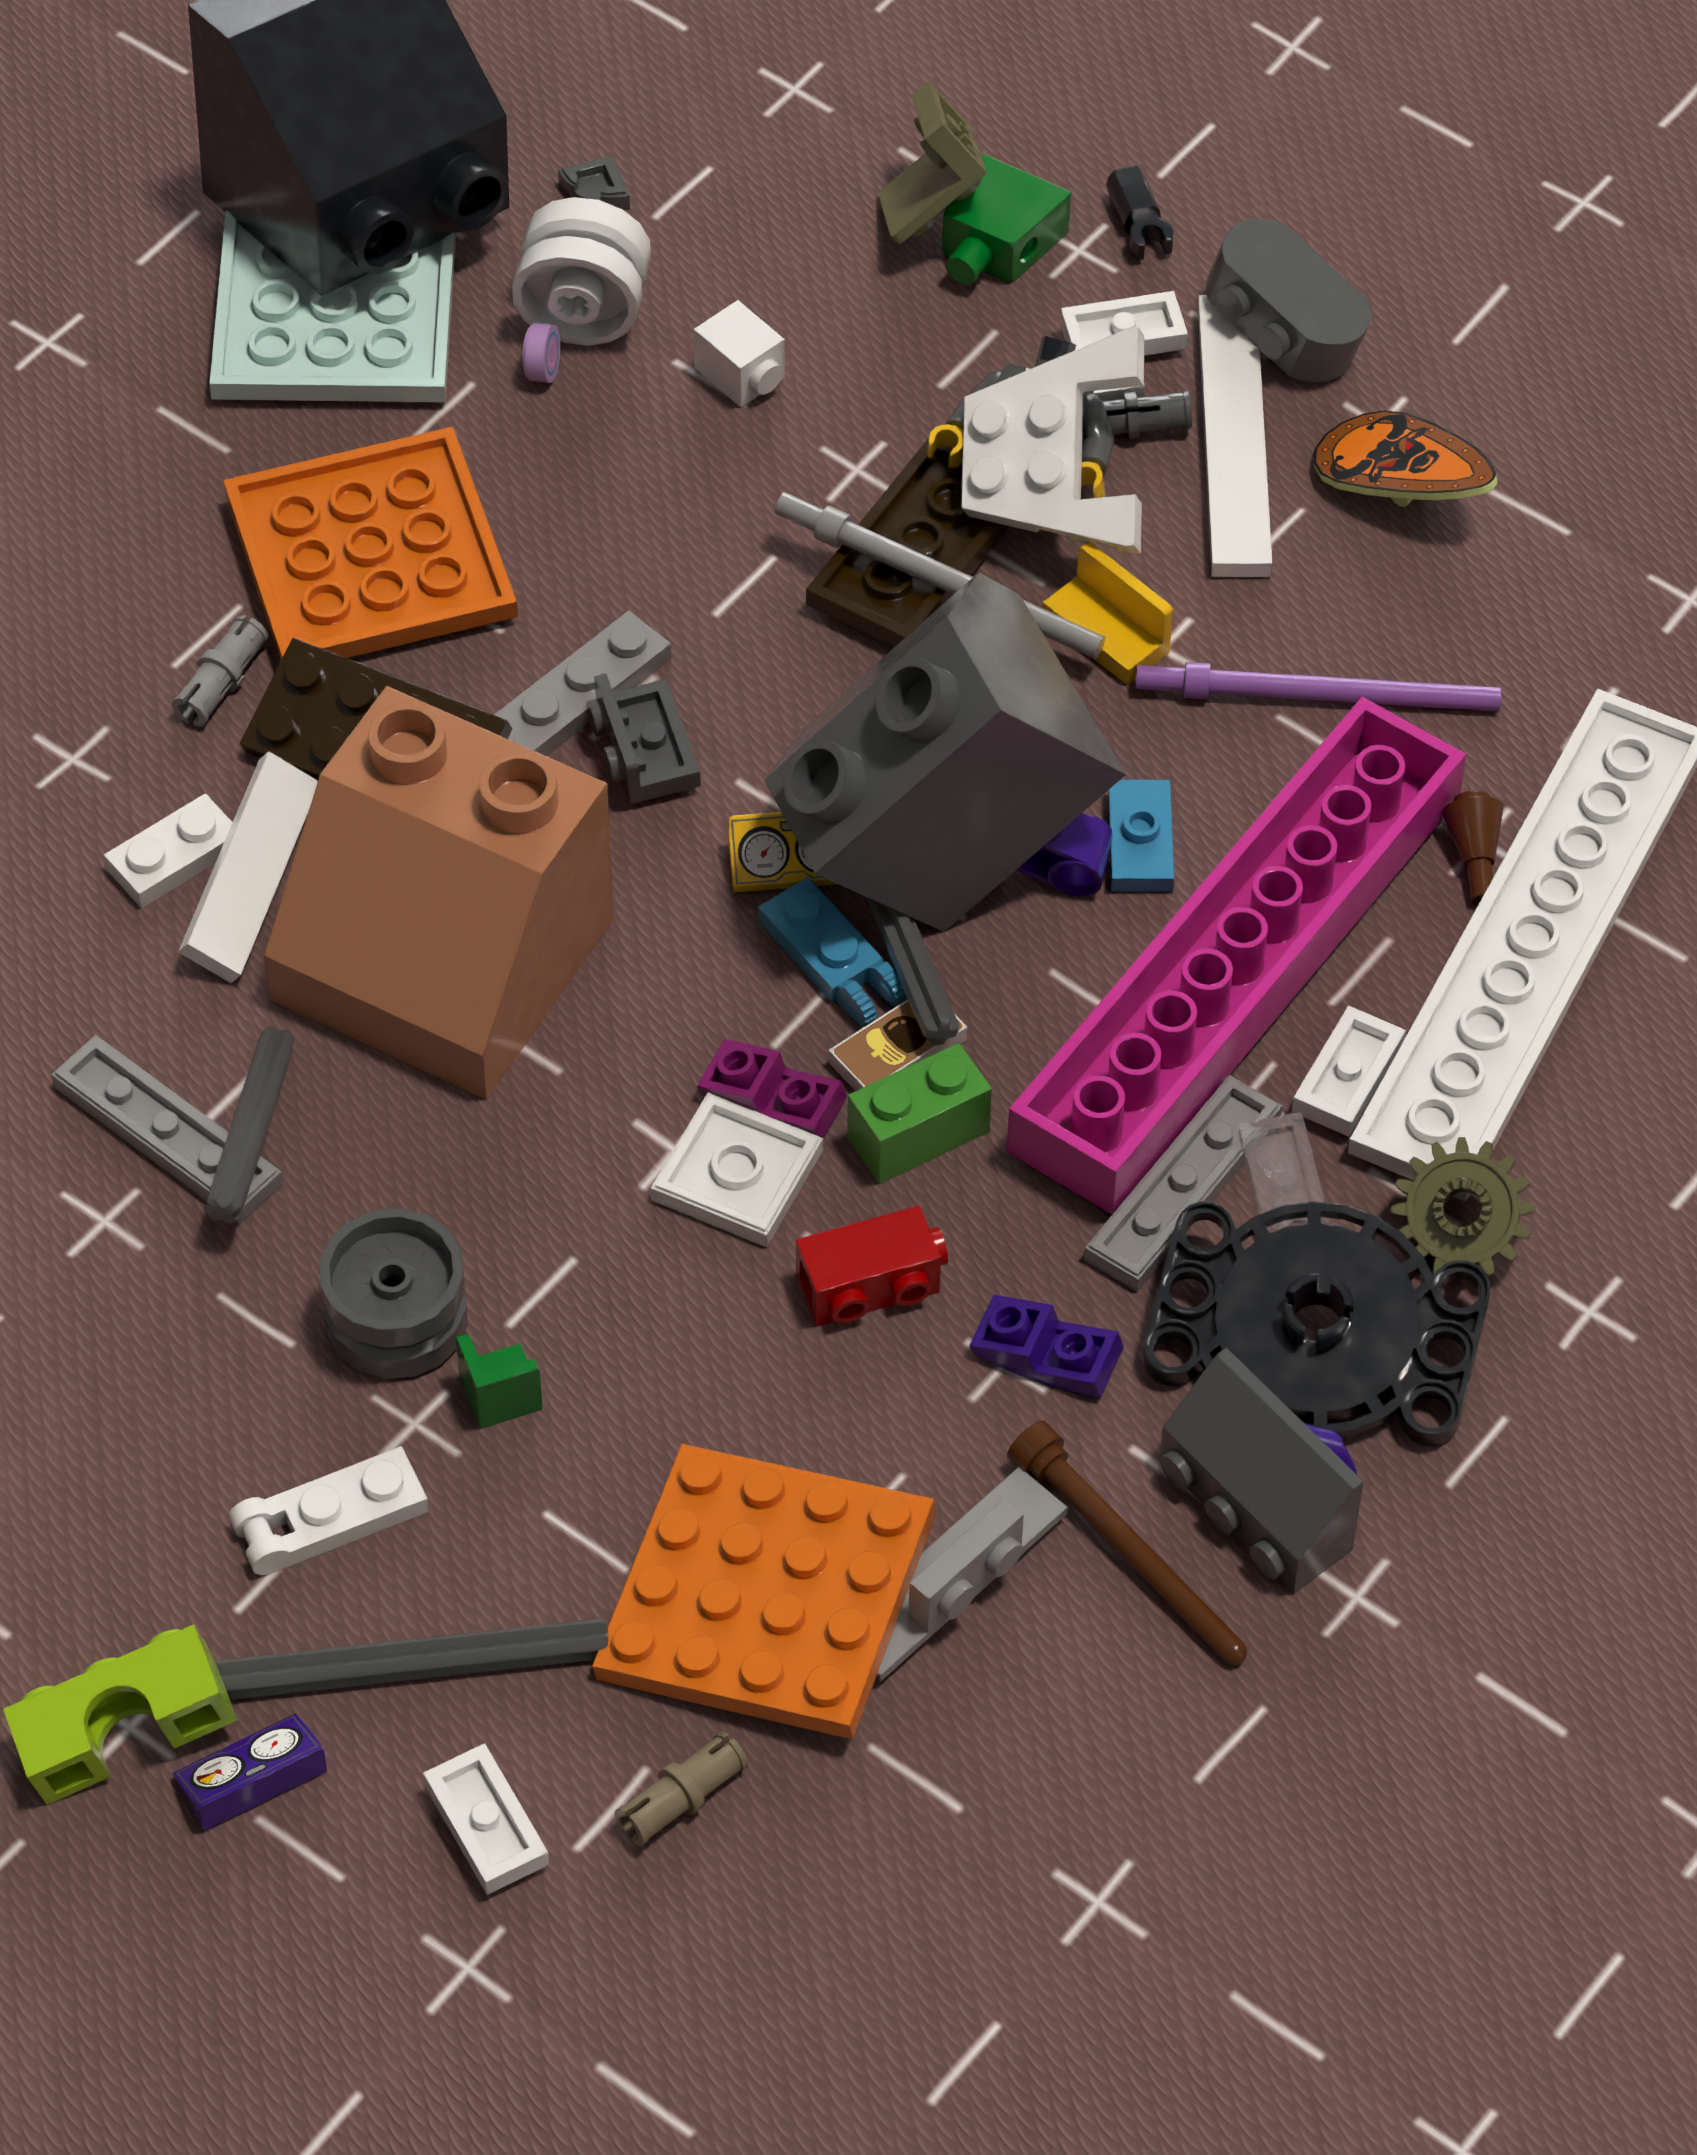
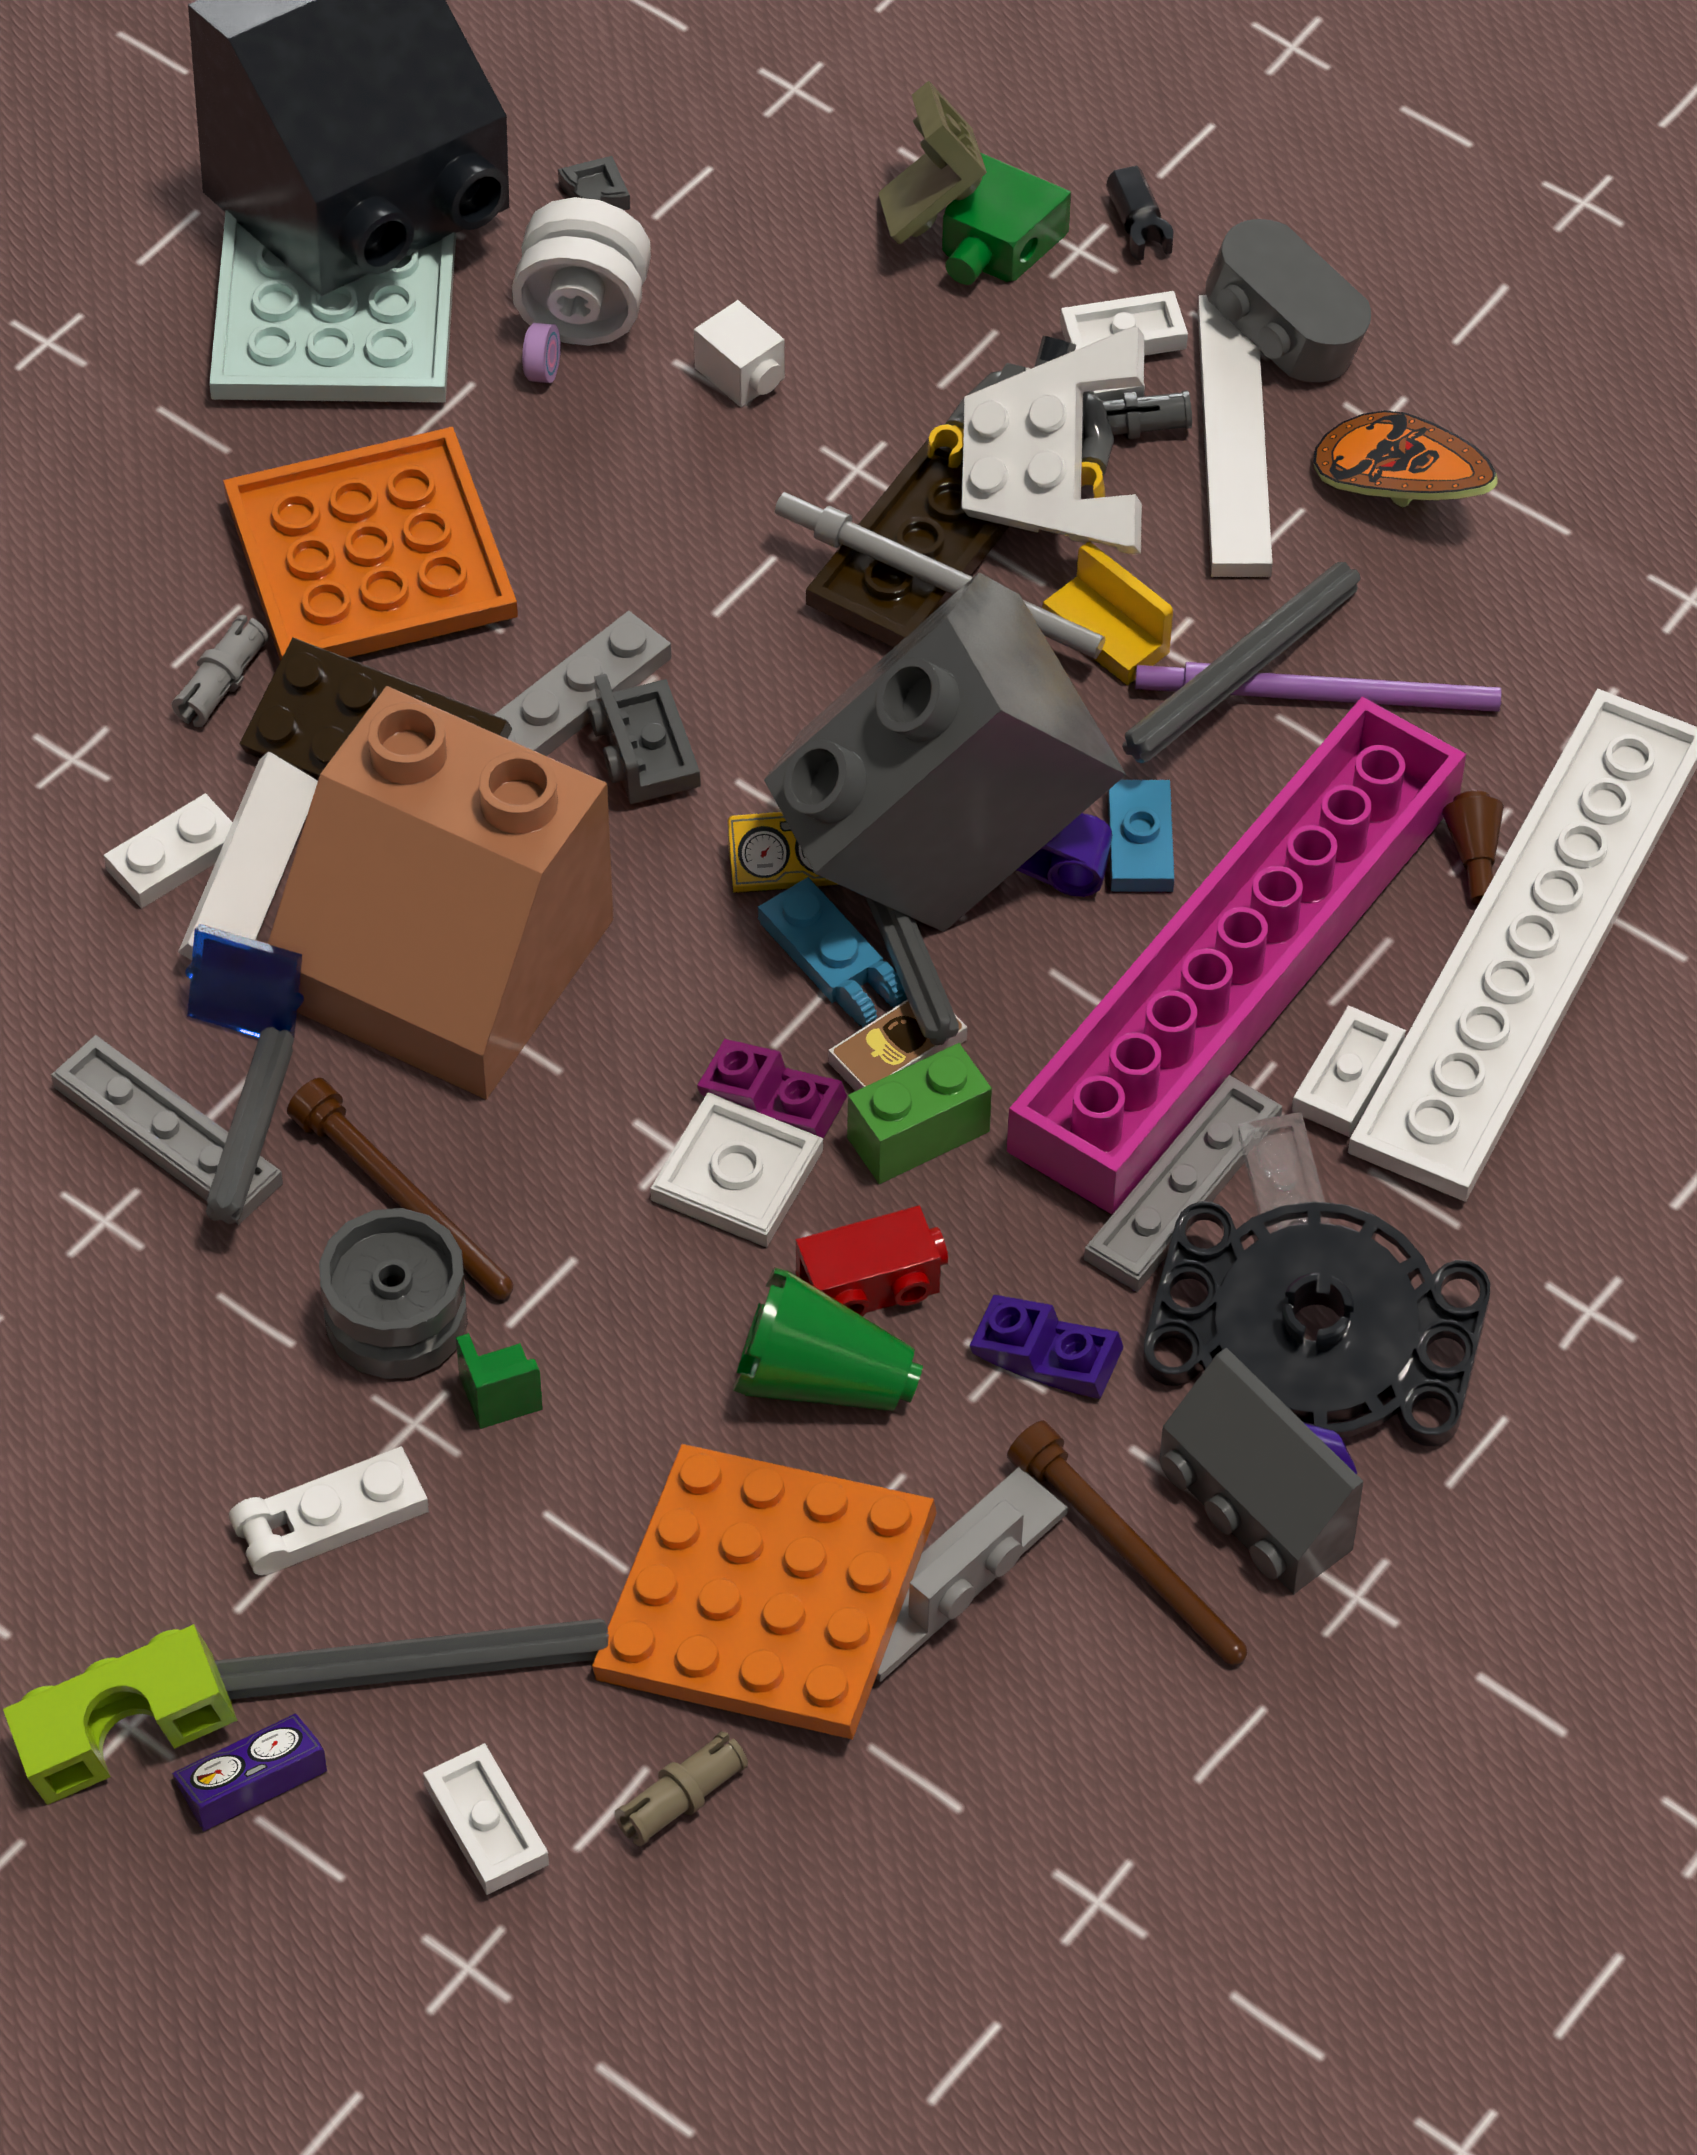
(243, 982): none -> clear blue piece
(320, 1111): none -> reddish brown piece
(822, 1352): none -> green cone
(1240, 662): none -> dark grey axle
(1457, 1174): olive gear -> none

